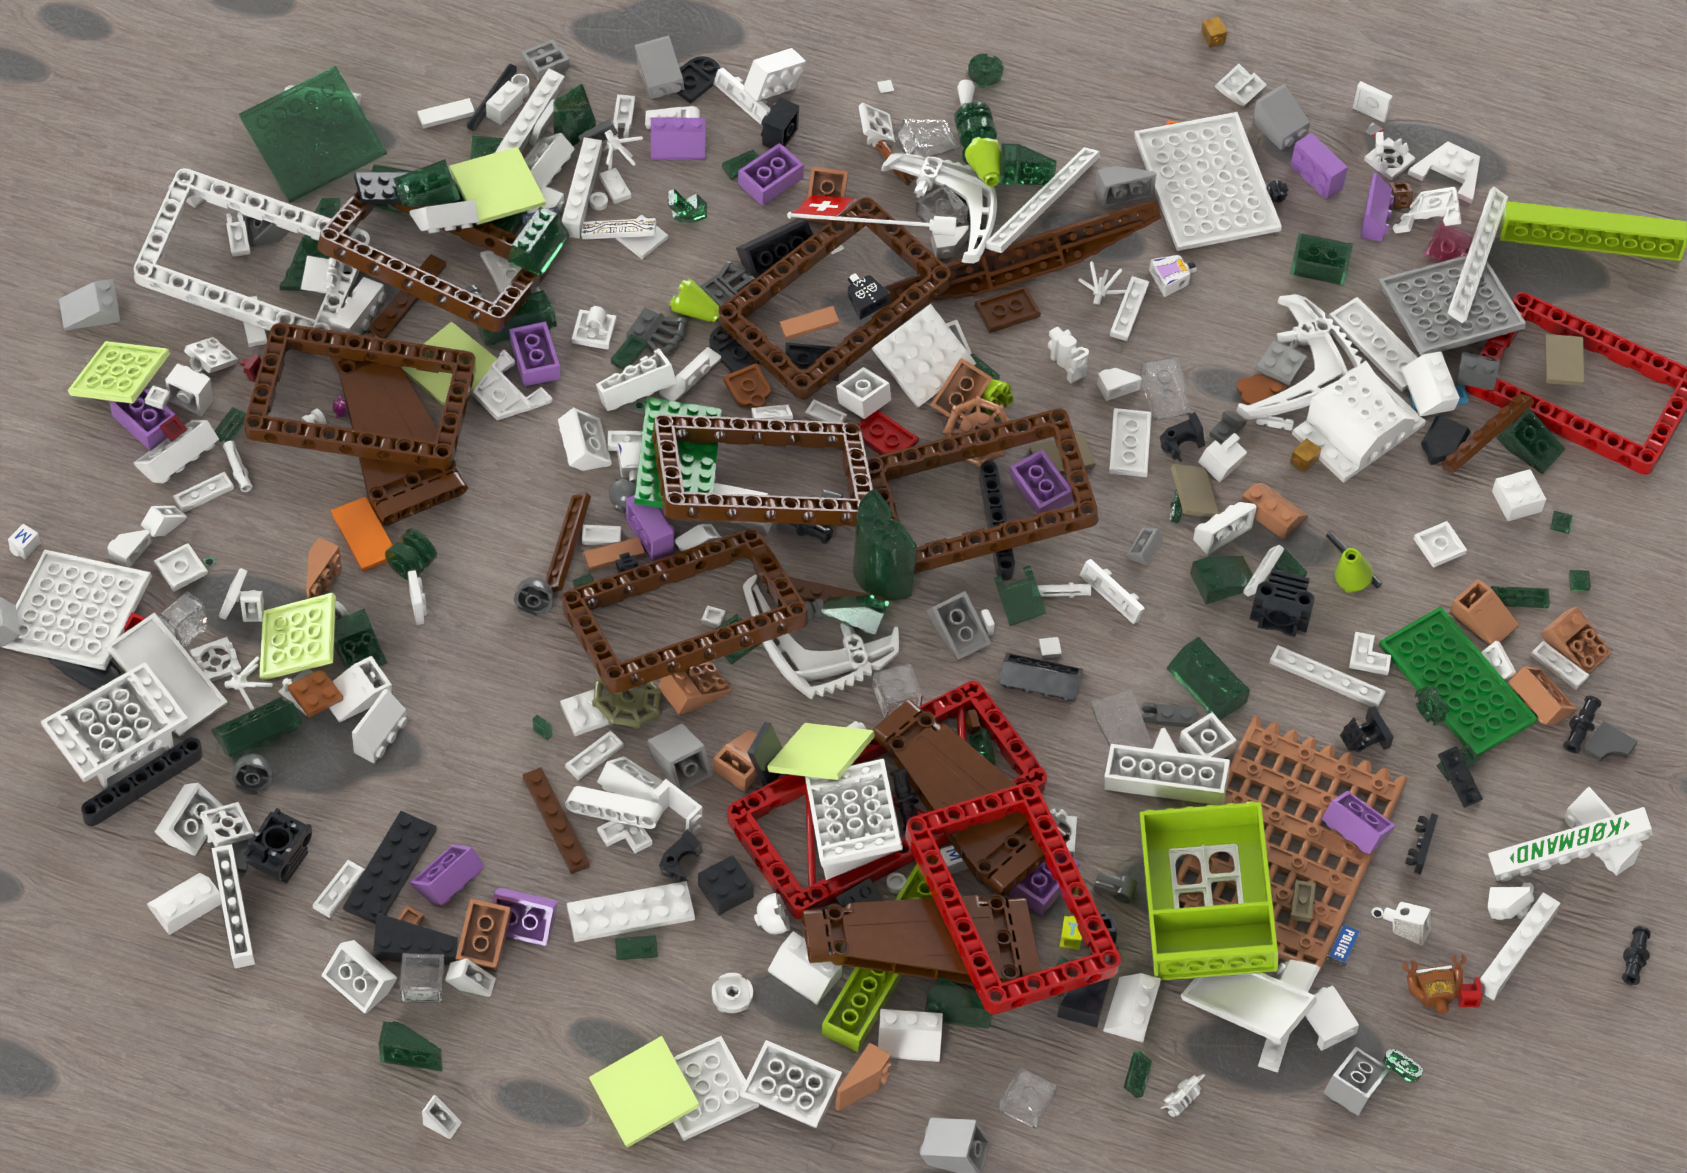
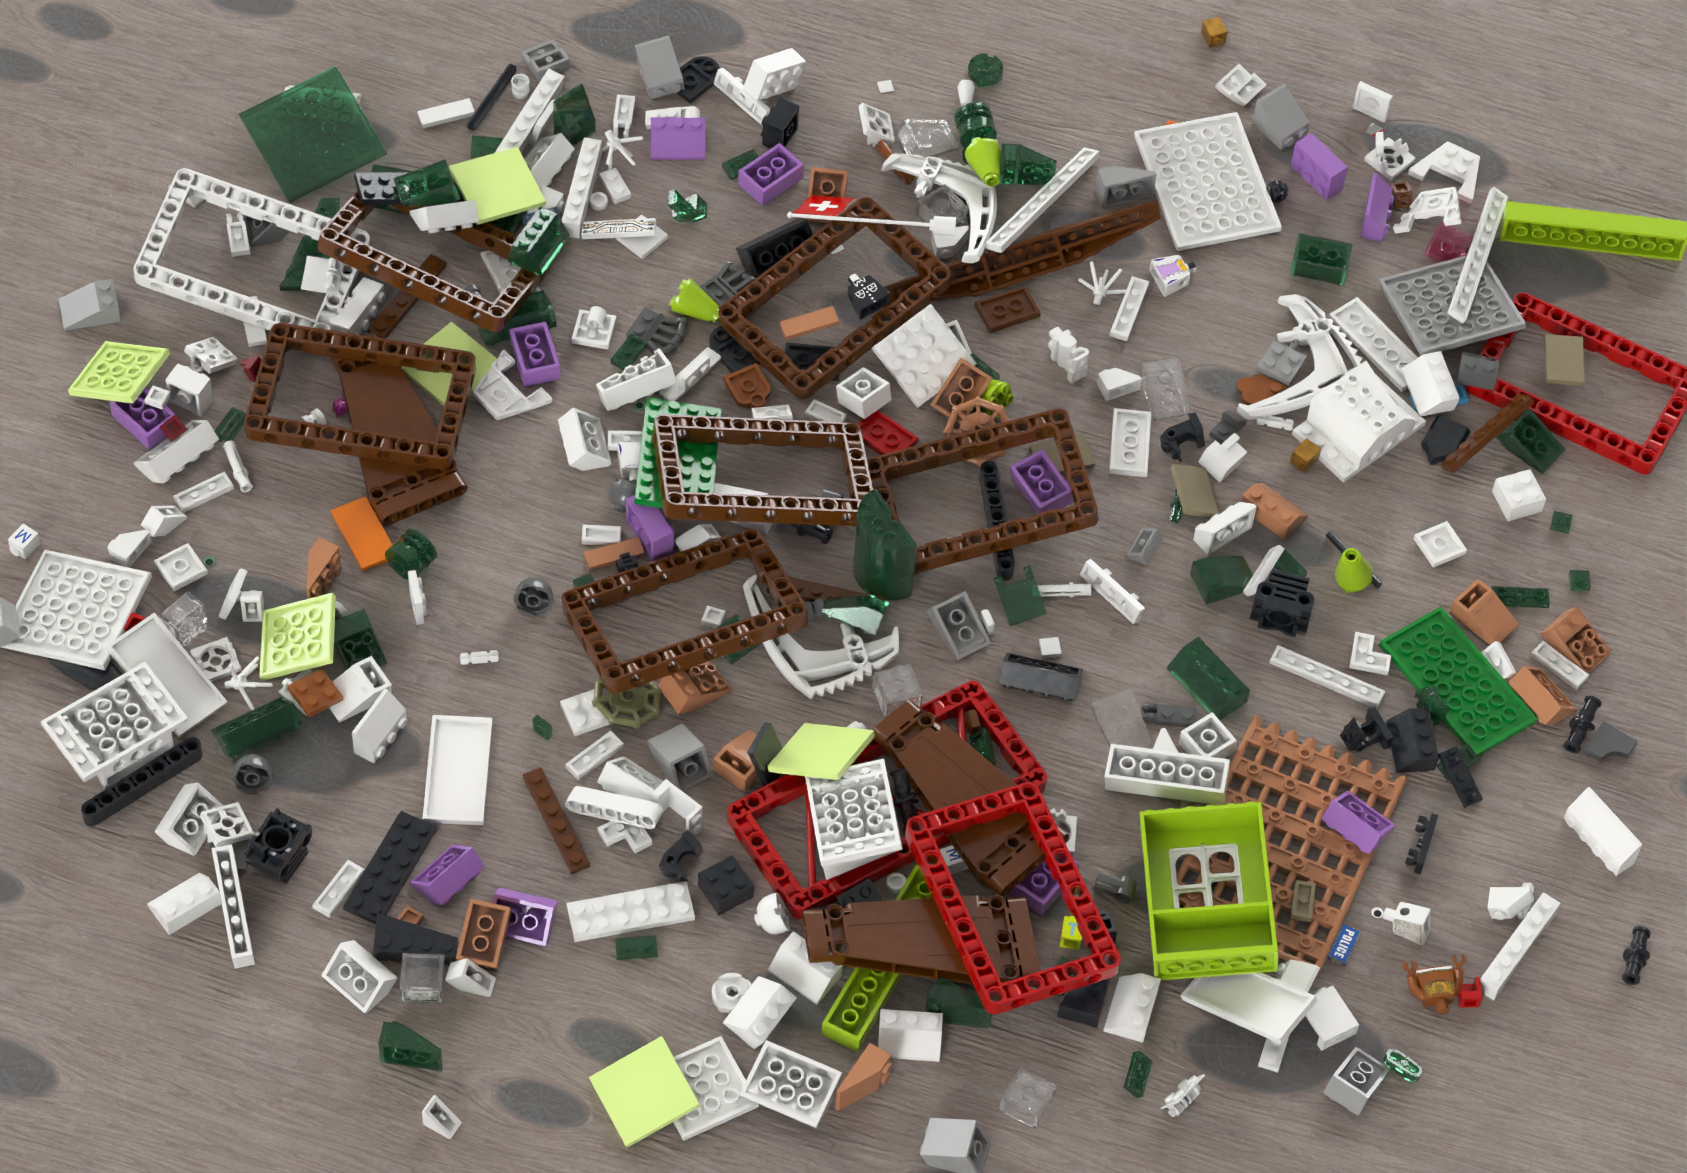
(457, 770): none -> white tile
(479, 657): none -> white axle
(504, 102): white brick -> none
(567, 541): reddish brown plate -> none
(599, 131): dark grey plate -> none
(759, 1011): none -> white slope
(1413, 741): none -> black slope
(1570, 844): white brick -> none

